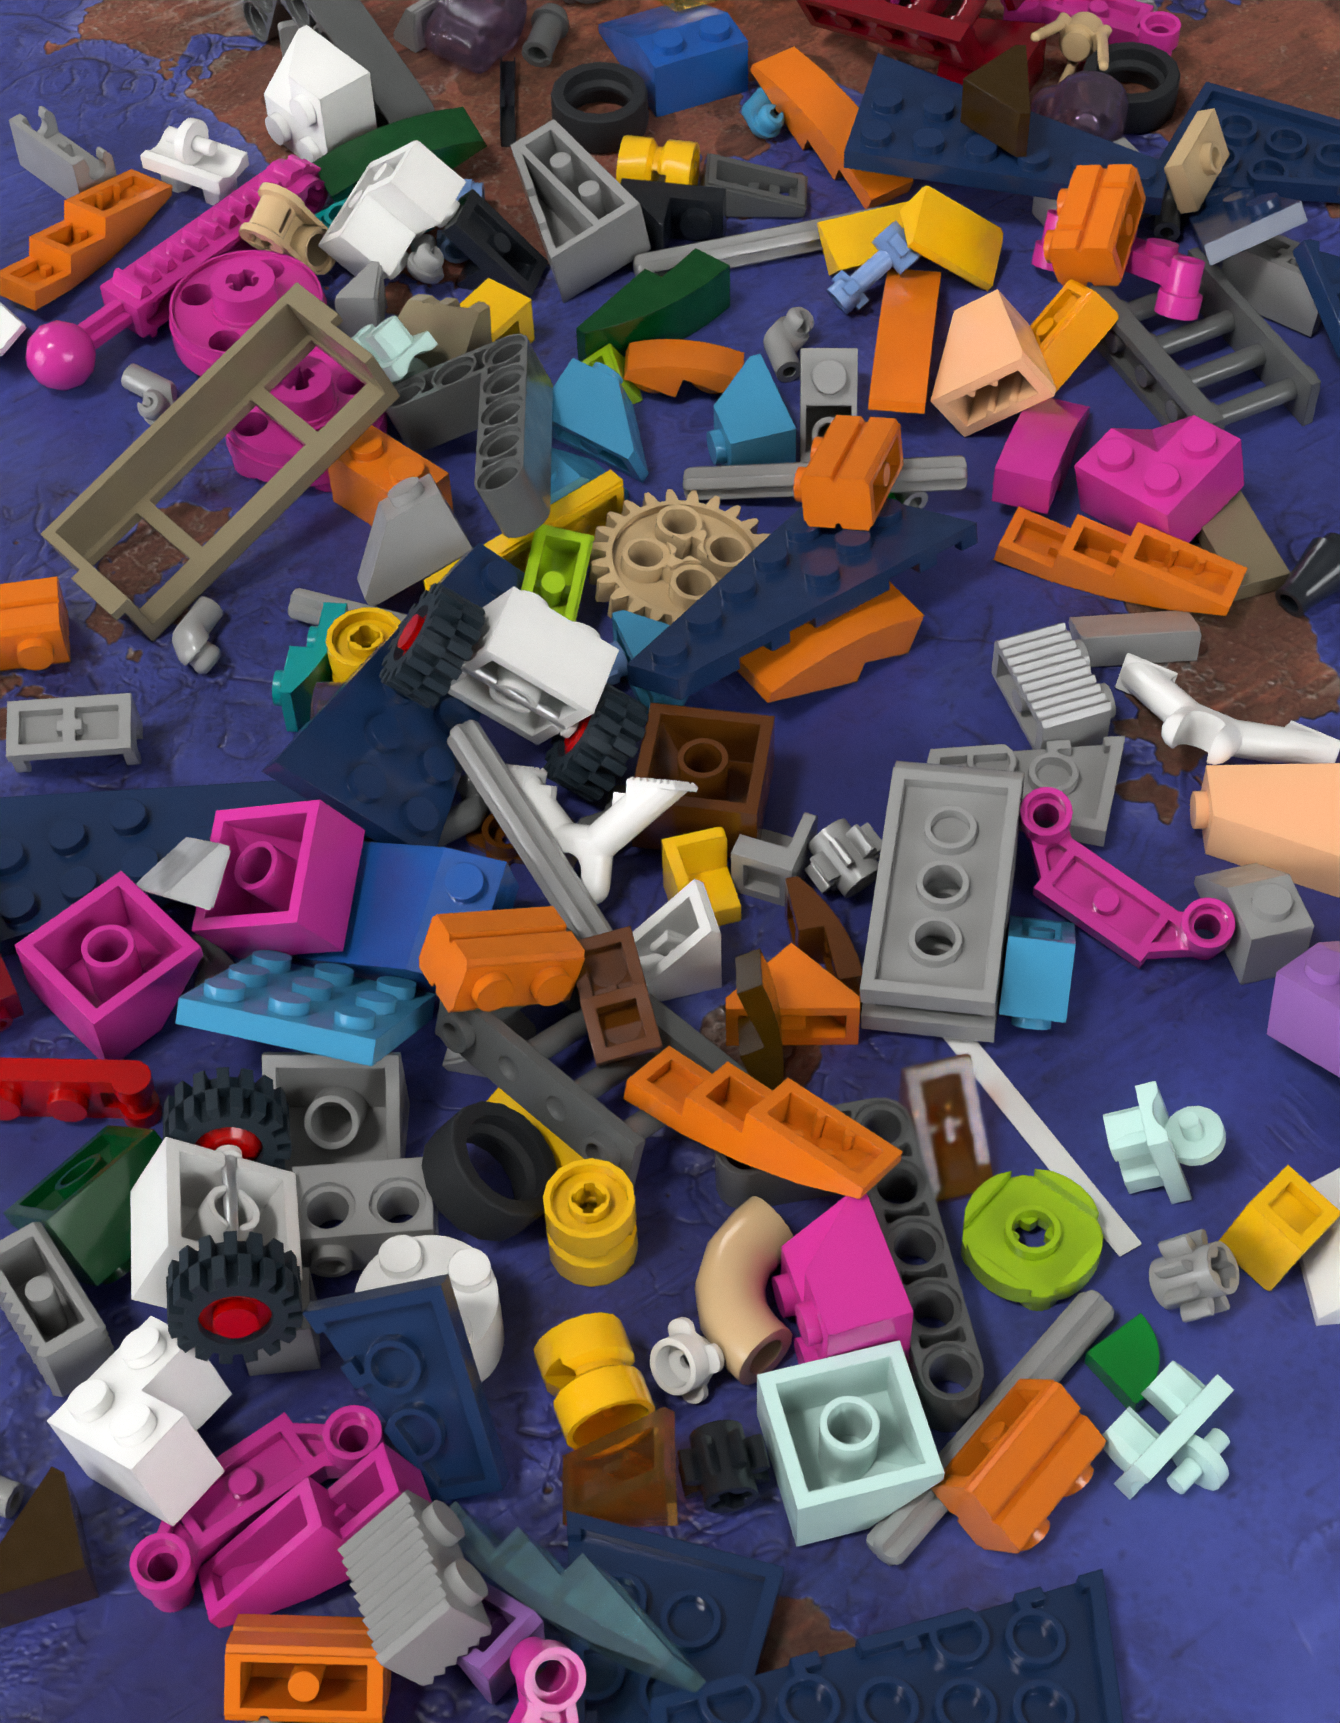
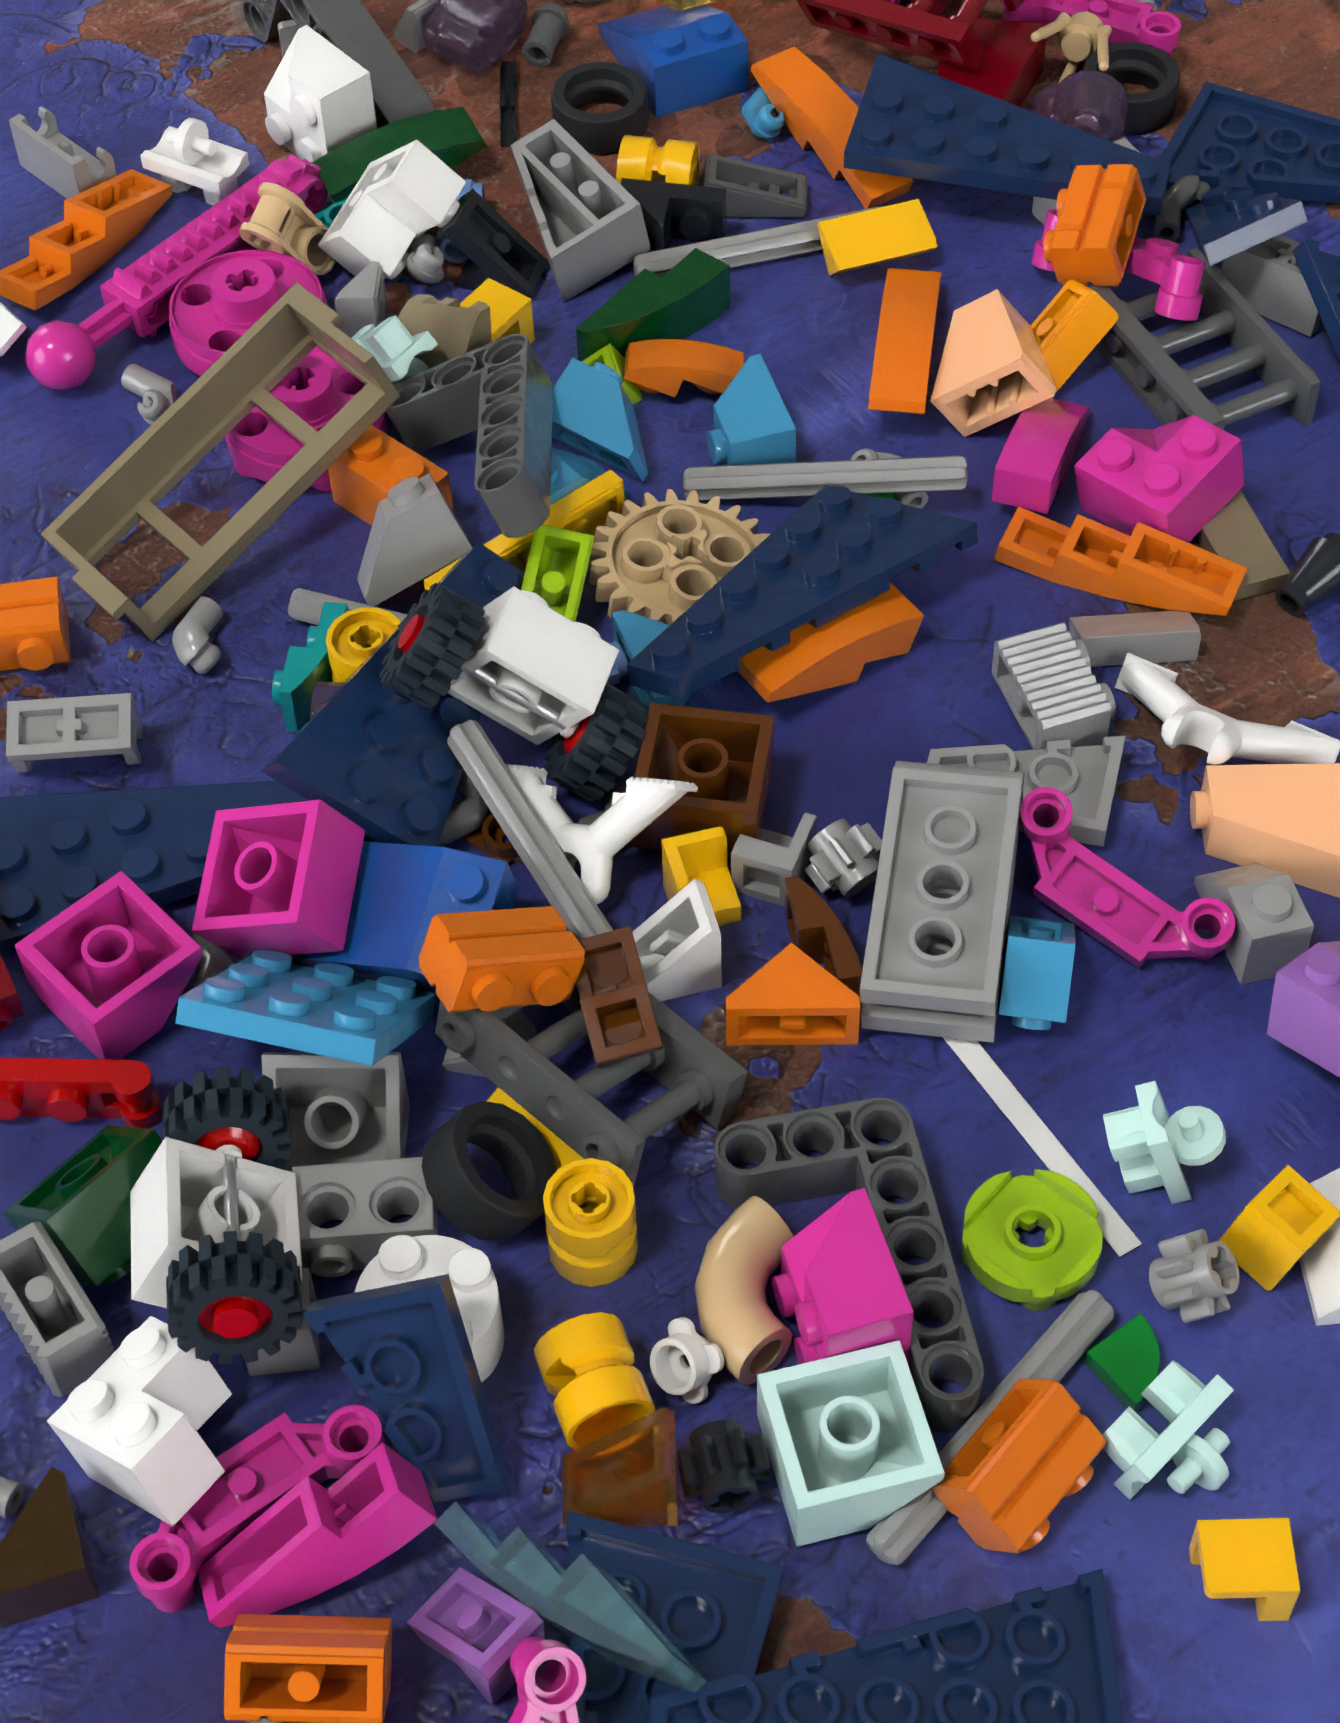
(189, 873): light grey slope -> none
(416, 1587): light grey brick -> none
(761, 1030): dark brown slope -> none
(768, 1129): orange slope -> none
(785, 340): light grey arm -> none
(826, 390): light grey slope -> none
(850, 472): orange brick -> none
(892, 252): medium blue bar -> none
(947, 1124): slope -> none
(952, 236): yellow slope -> none
(999, 101): dark brown slope -> none
(1197, 161): tan plate -> none
(1248, 1562): none -> yellow panel

